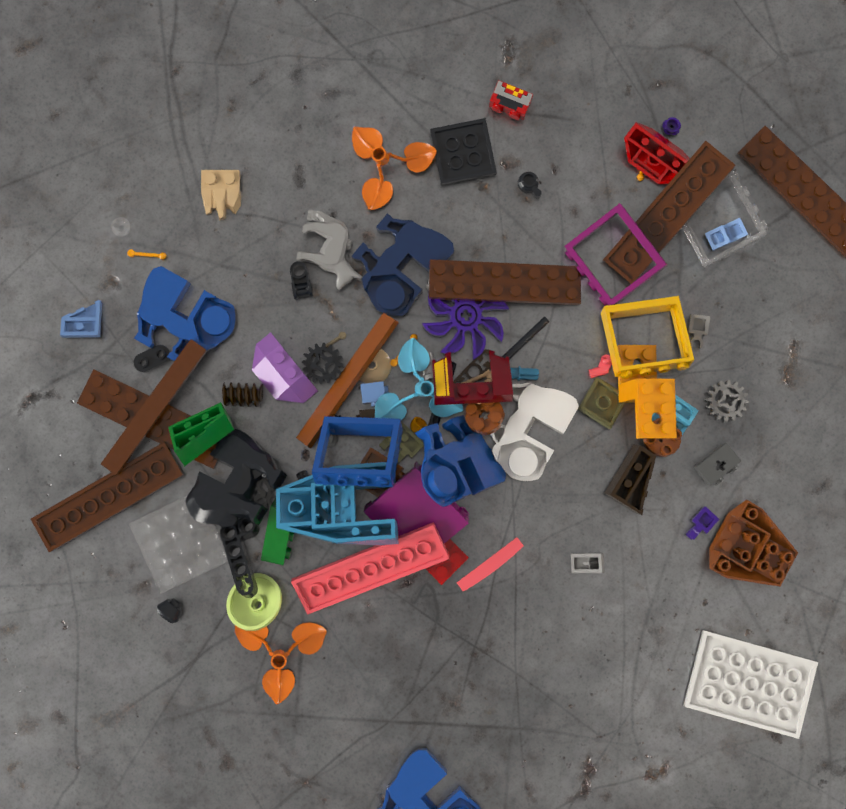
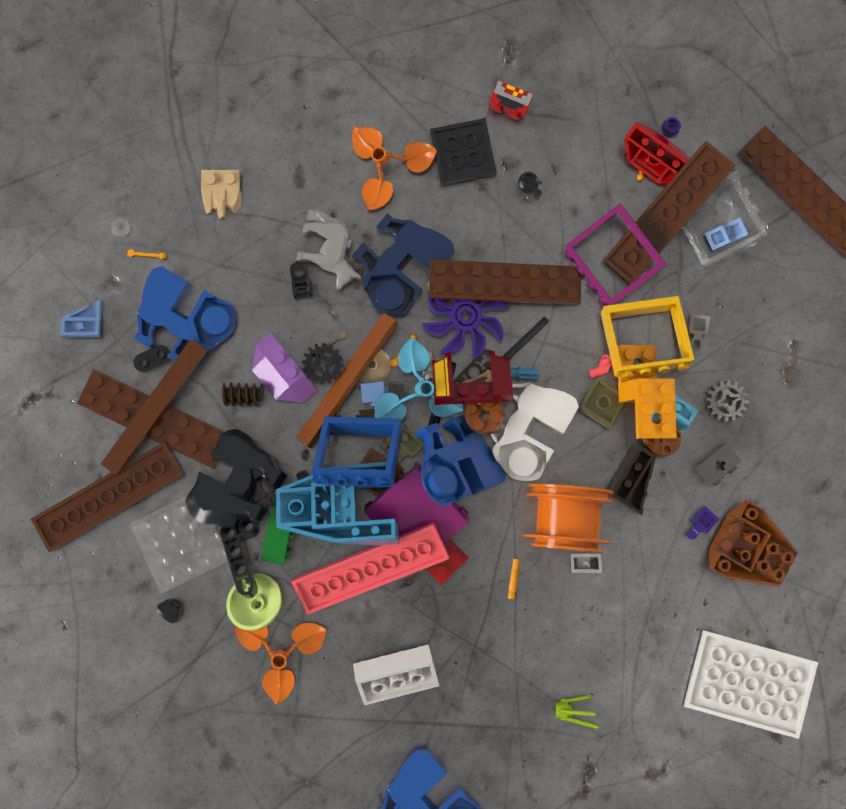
(199, 432): green wedge -> none
(395, 675): none -> white slope
(399, 388): none -> dark grey plate
(417, 424): light orange hinge -> none
(490, 565): coral sticker -> none
(514, 579): none -> light orange wheel
(564, 711): none -> lime plant
(569, 516): none -> orange wheel

